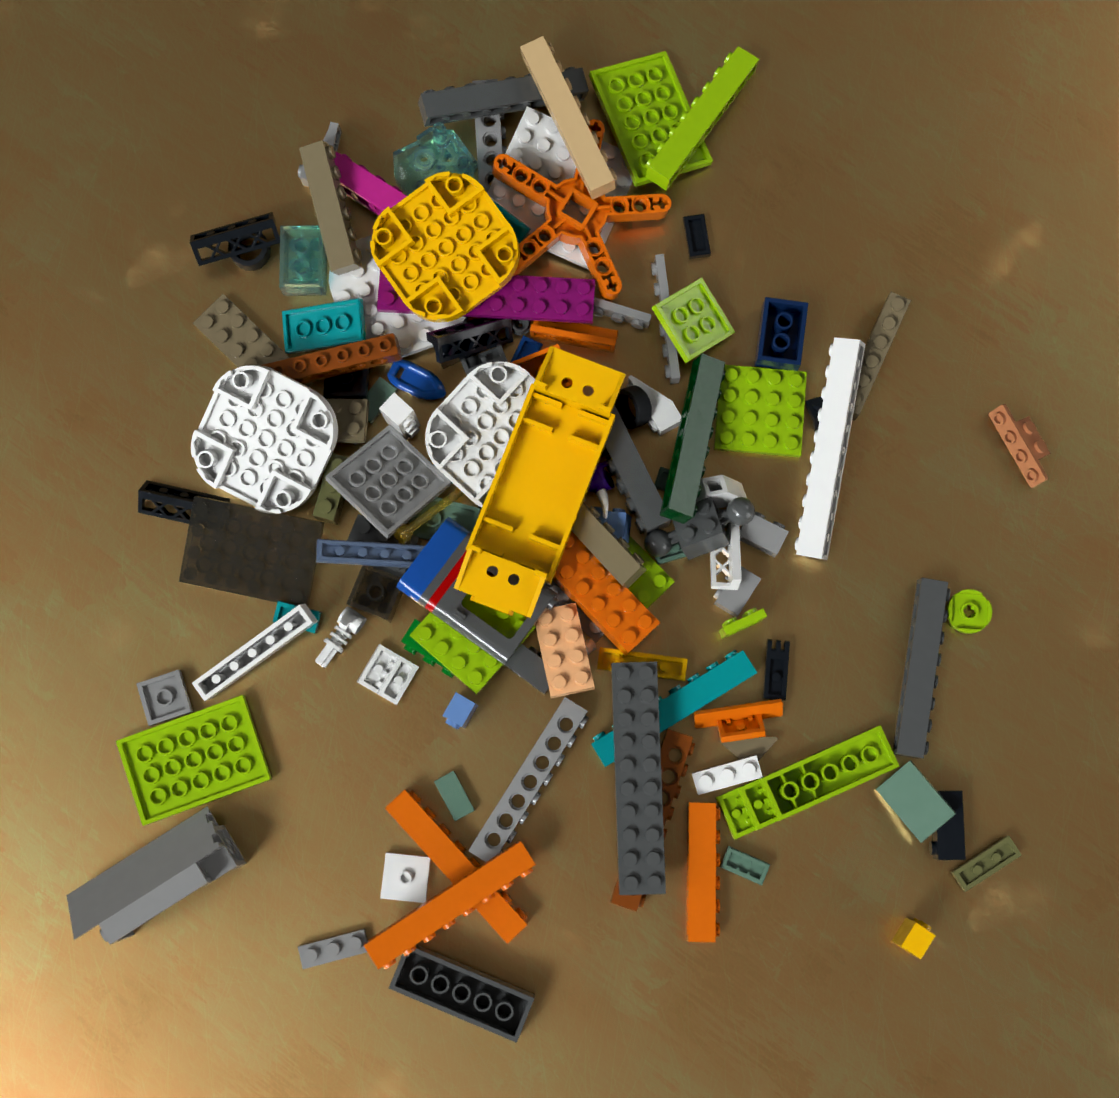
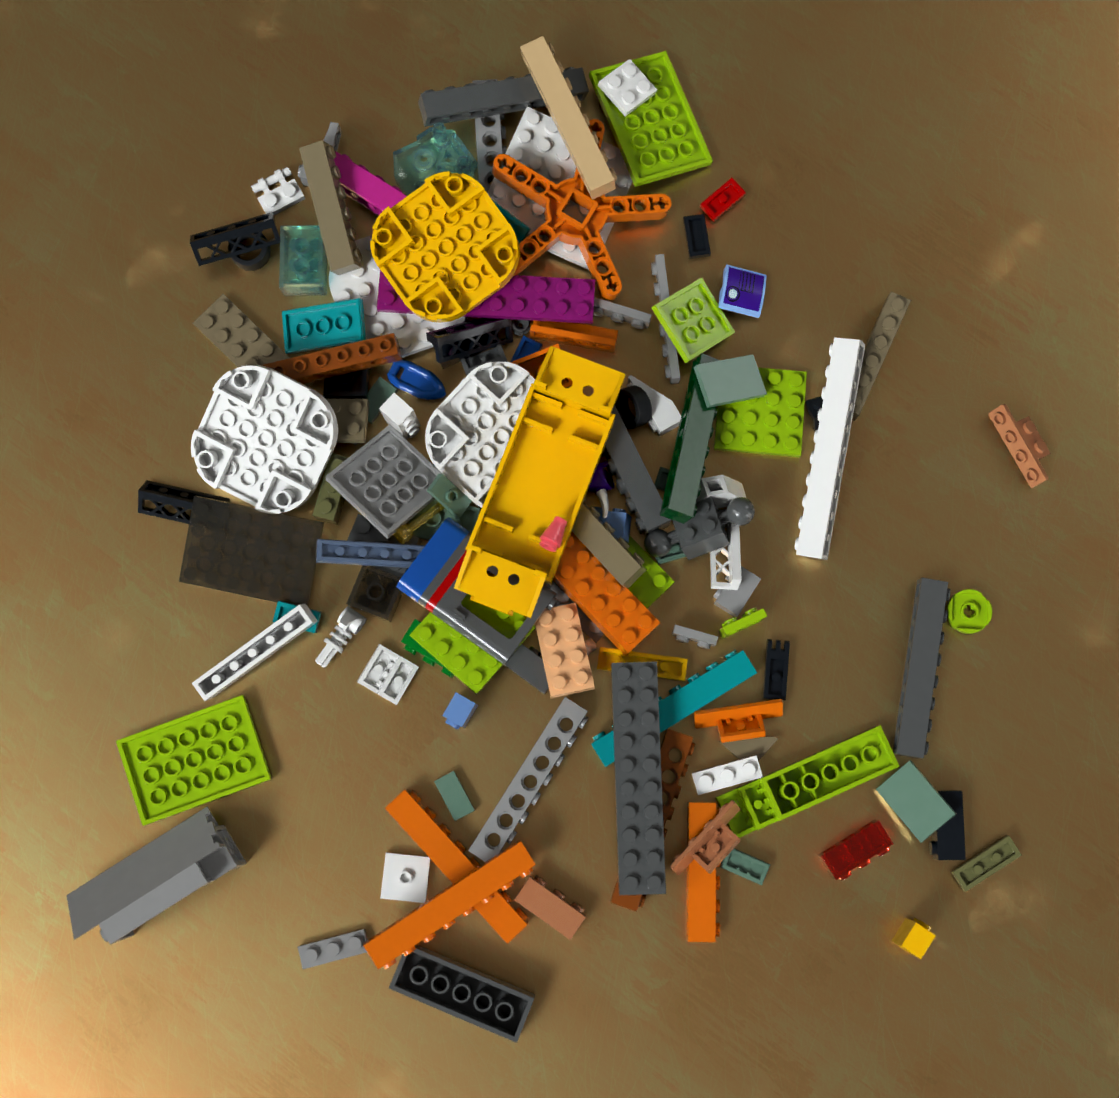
(164, 697): light grey plate -> none
(280, 197): none -> white plate
(449, 495): none -> sand green plate
(551, 906): none -> nougat brick
(553, 535): none -> coral cone
(627, 87): none -> white plate
(685, 634): none -> light grey plate
(701, 118): lime brick -> none
(712, 843): none -> nougat bracket
(722, 199): none -> red plate
(730, 380): none -> sand green tile
(742, 291): none -> slope
(763, 534): light grey brick -> none
(781, 334): dark blue brick -> none
(856, 850): none -> clear red brick

